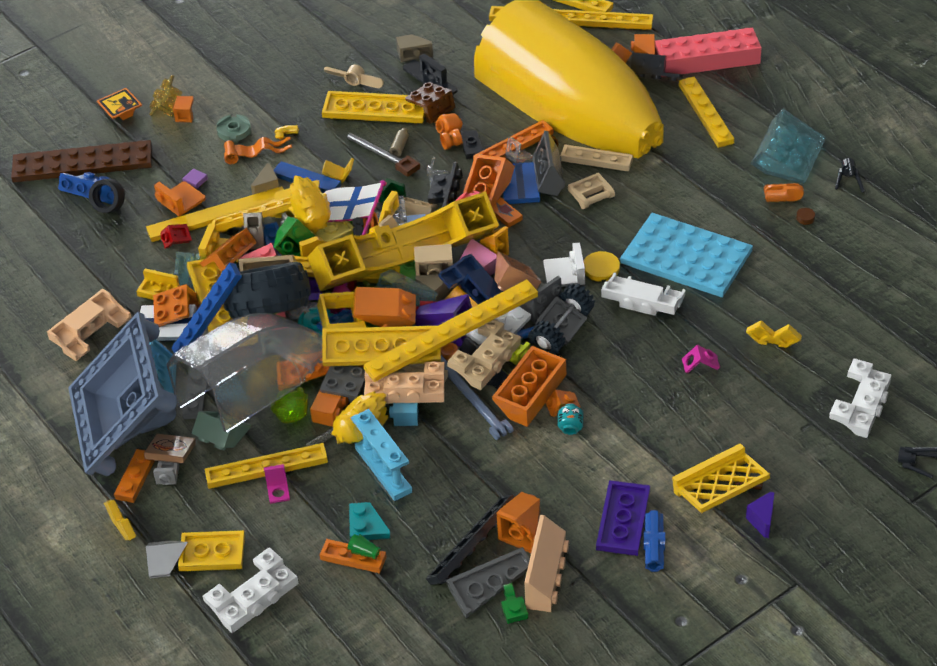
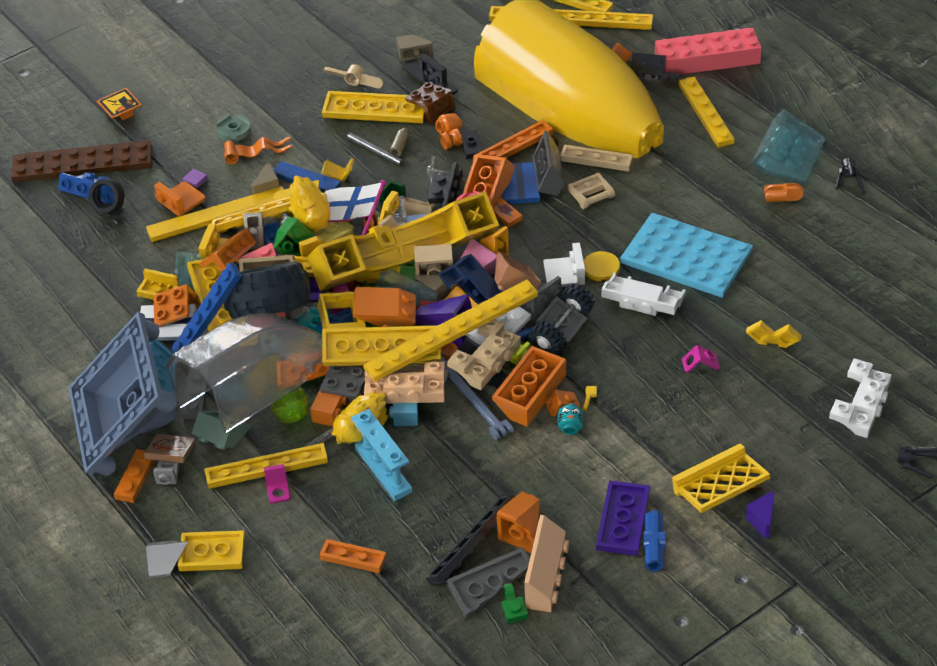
(85, 321): light nougat bracket -> none
(121, 523): yellow tile -> none
(165, 97): clear yellow bracket -> none
(175, 235): red bracket -> none
(183, 109): orange panel -> none
(254, 595): white bracket -> none
(288, 129): yellow arm -> none
(361, 546): green cone -> none
(367, 522): teal wing -> none
(407, 166): reddish brown plate -> none
(517, 156): clear bracket -> none
(591, 392): none -> yellow hand
(643, 43): orange slope -> none
(805, 216): reddish brown tile -> none

